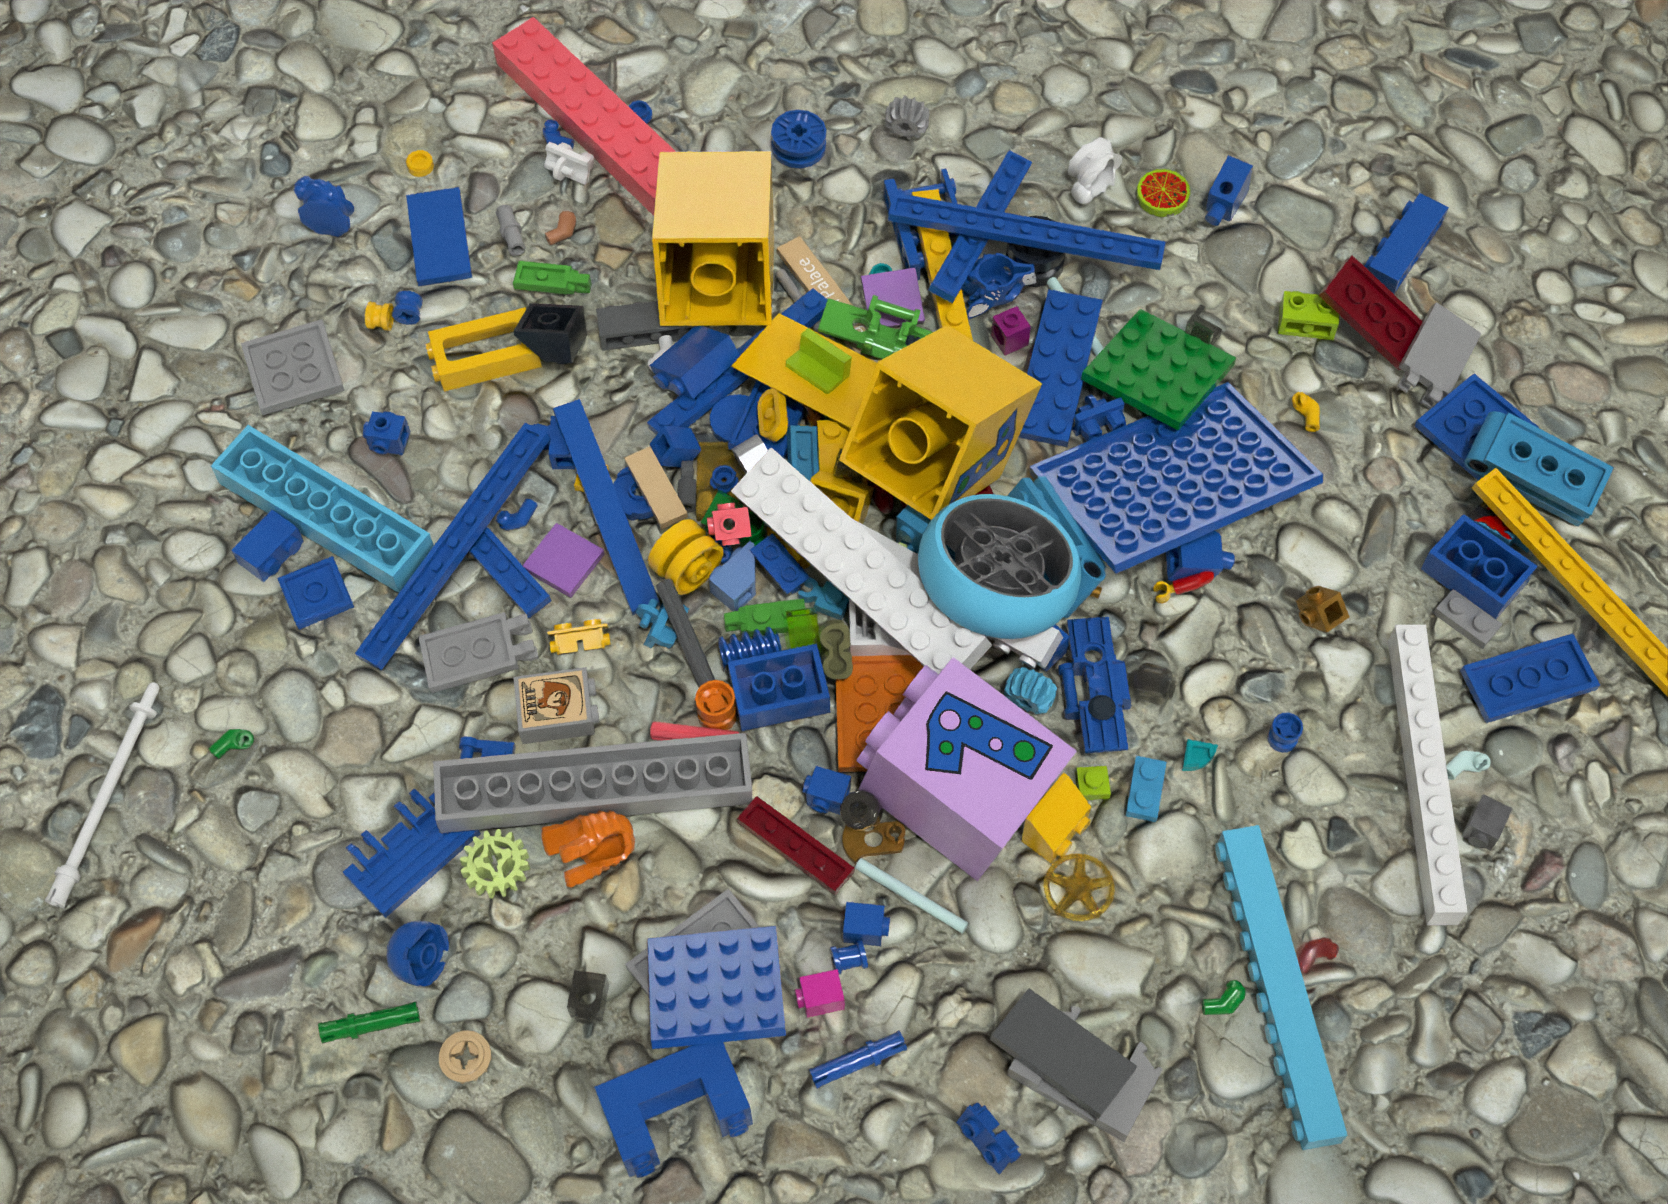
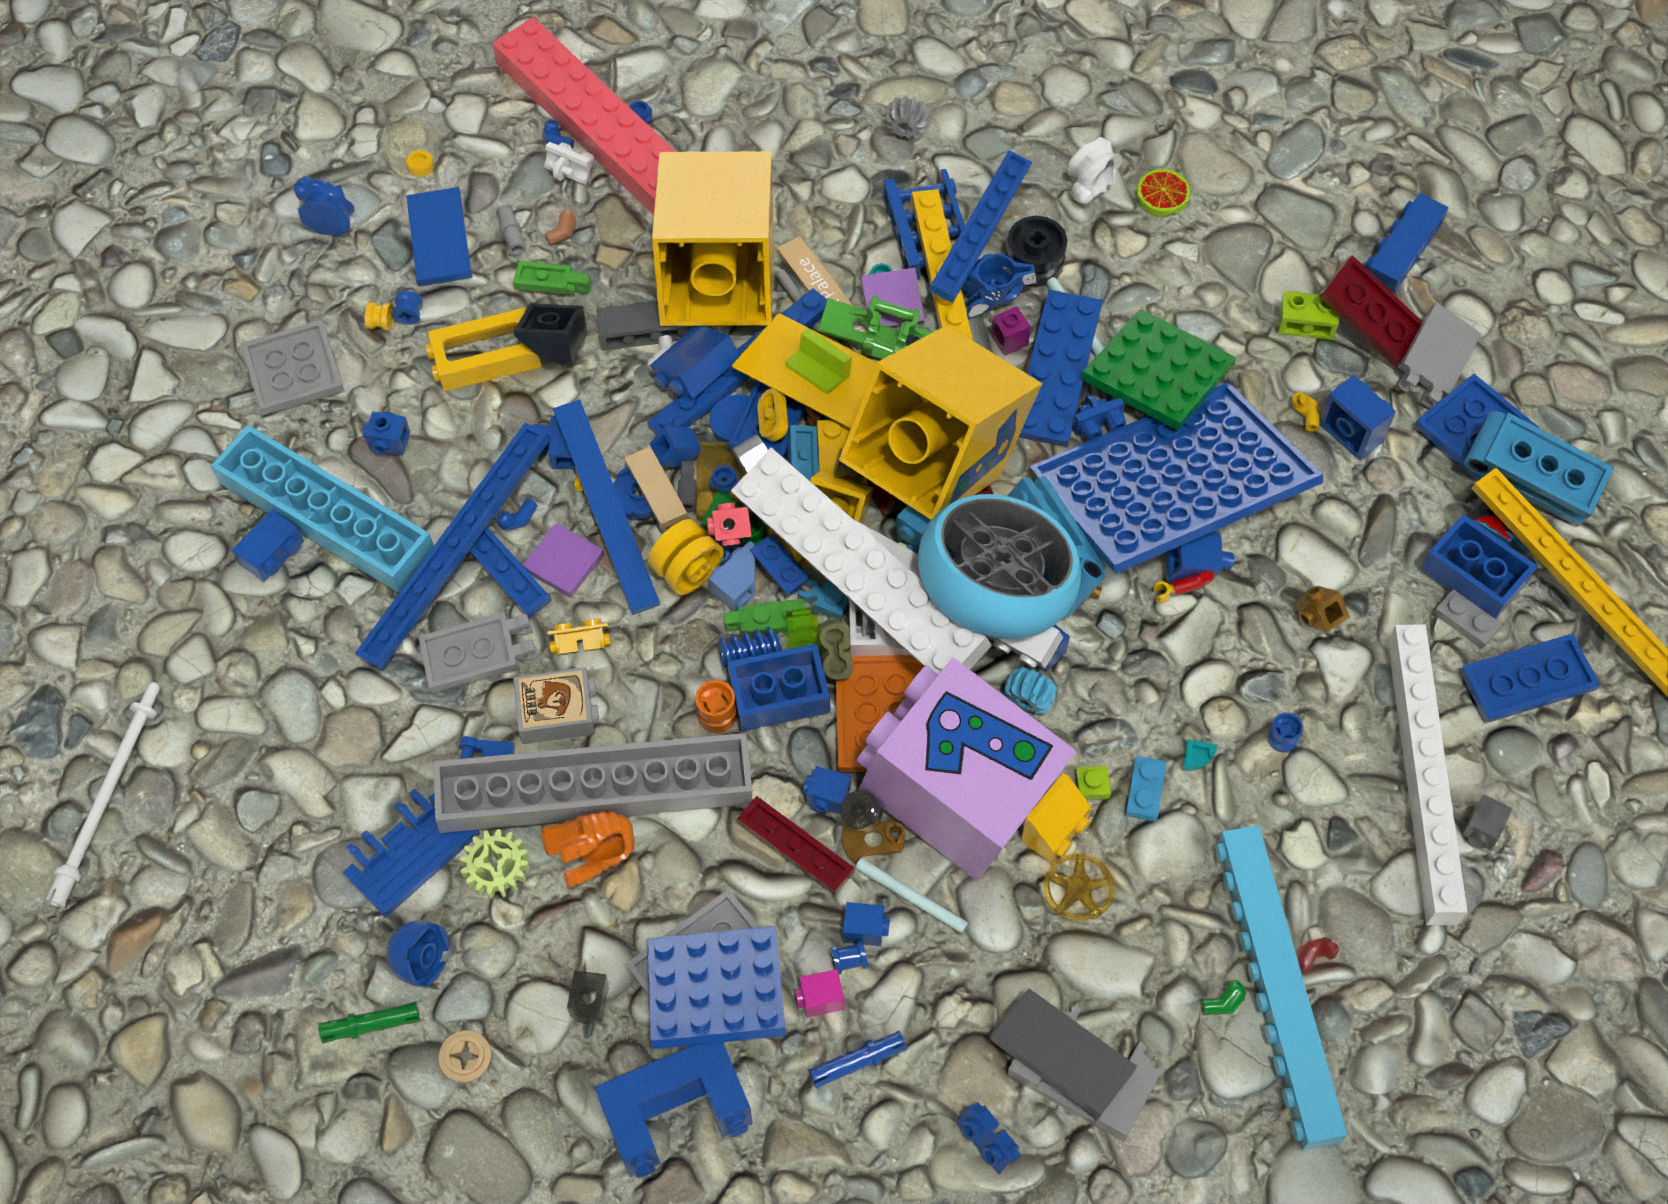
(232, 740): green arm -> none
(315, 592): blue tile -> none
(659, 631): dark azure hips -> none
(671, 731): coral axle -> none
(685, 631): dark grey axle -> none
(798, 138): blue wheel -> none
(1027, 231): blue plate -> none
(1107, 686): blue piece -> none
(1152, 683): clear smoke head -> none
(1202, 328): clear smoke panel -> none
(1228, 190): blue torso -> none
(1357, 417): none -> blue brick
(1467, 761): light aqua arm -> none

